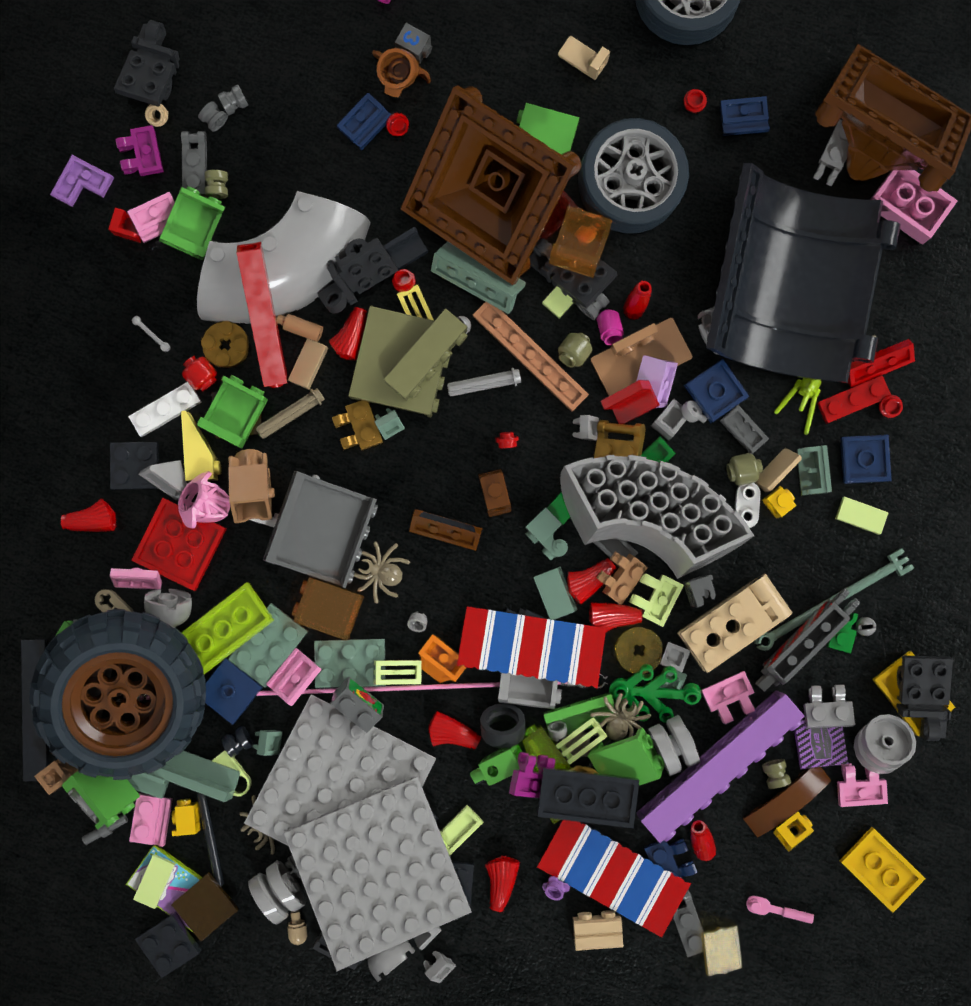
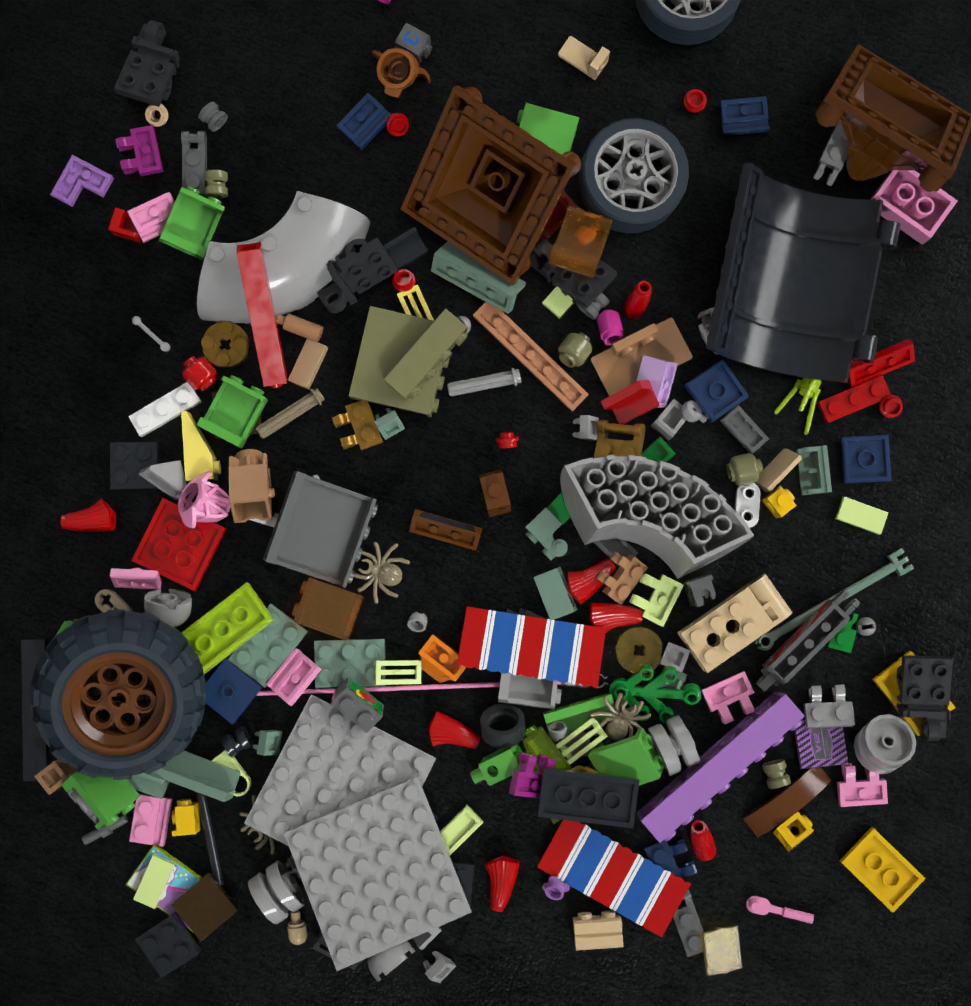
(233, 99): dark grey wheel -> none
(349, 339): red piece -> none

